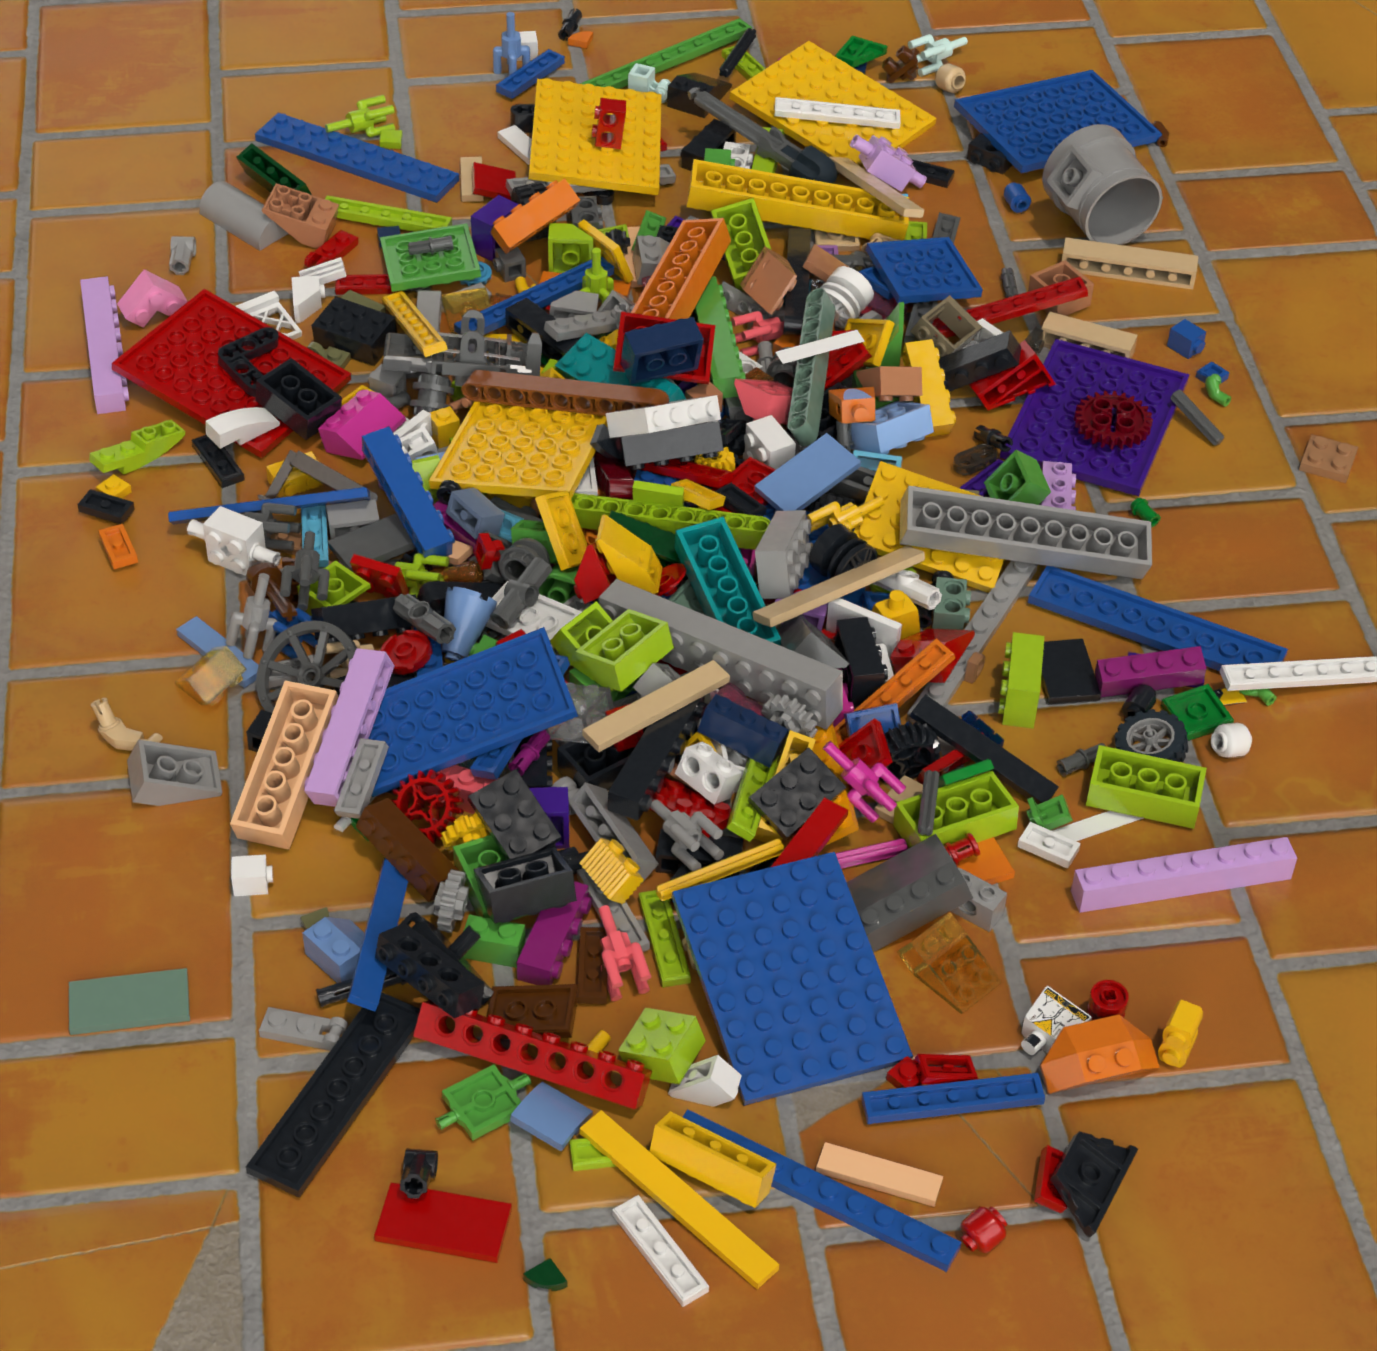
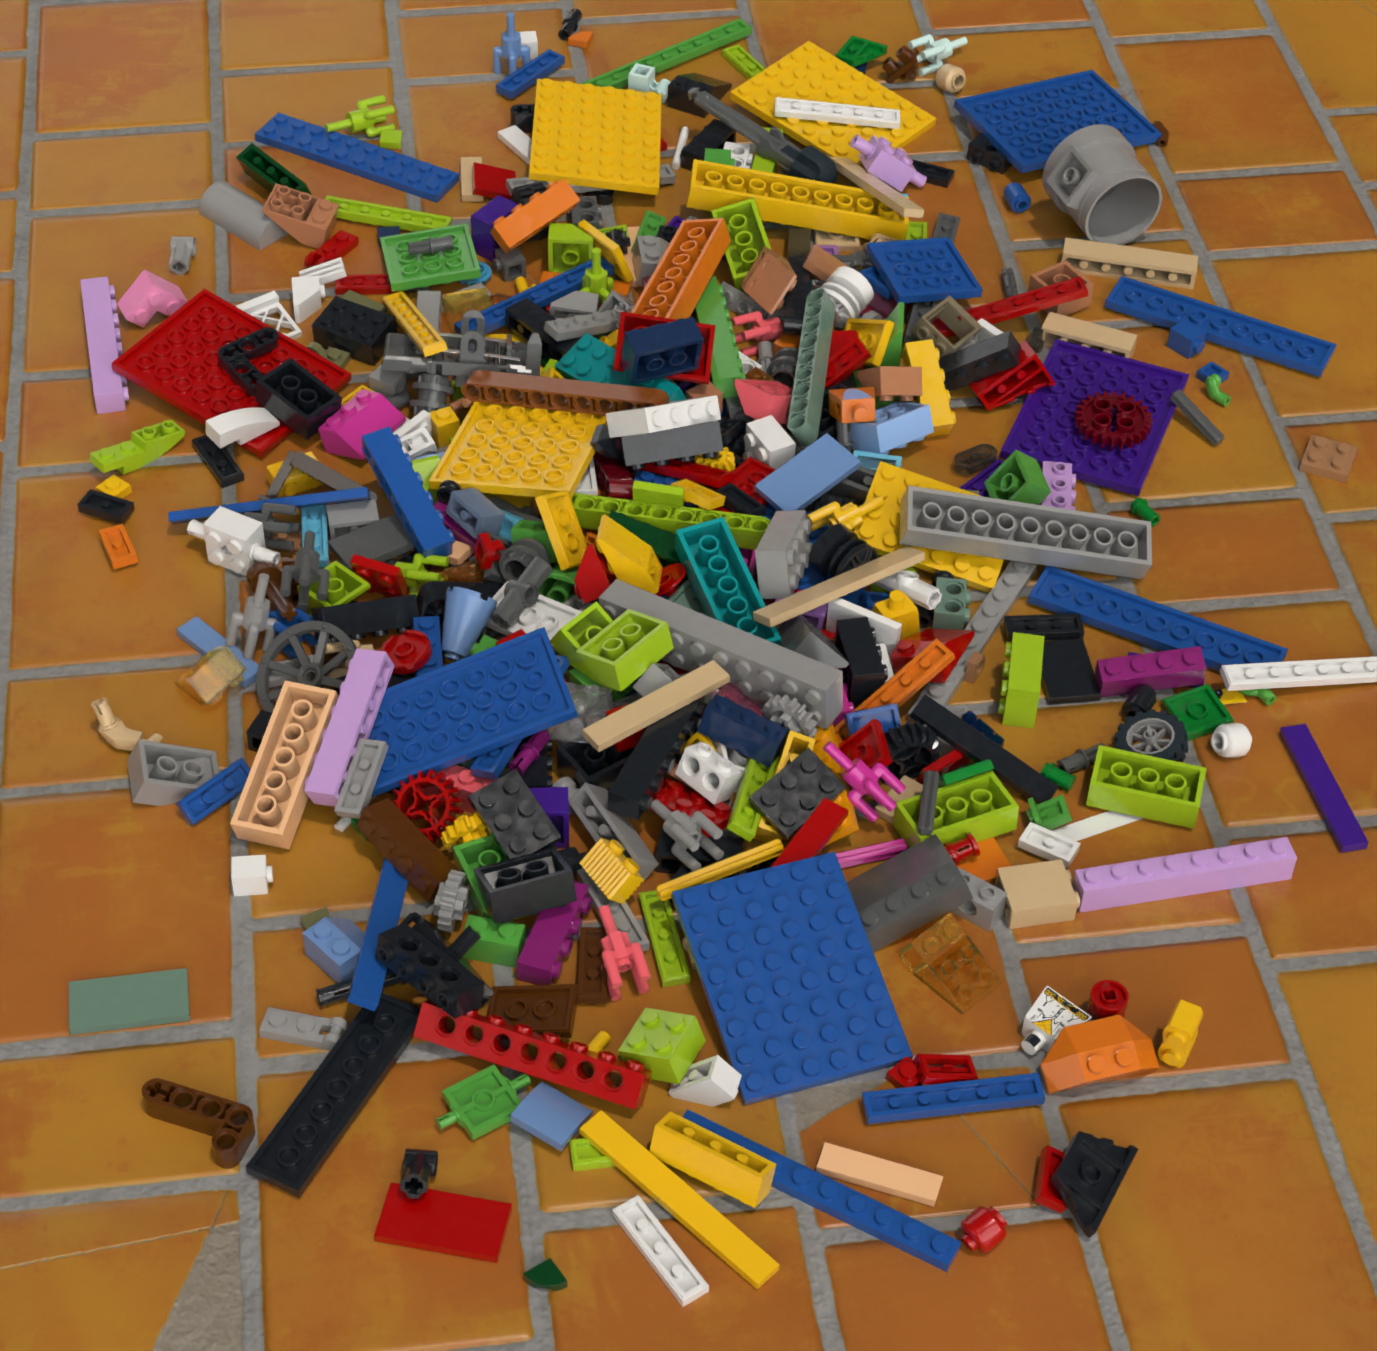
(165, 1102): none -> reddish brown beam
(214, 792): none -> blue tile
(424, 618): dark grey piece -> none
(609, 123): red brick -> none
(681, 143): none -> white bar
(737, 52): black axle -> none
(819, 346): white sticker -> none
(993, 437): black pin -> none
(1037, 893): none -> tan brick
(1051, 626): none -> black plate
(1058, 776): none -> green pin
(1222, 326): none -> blue plate
(1323, 788): none -> dark purple tile

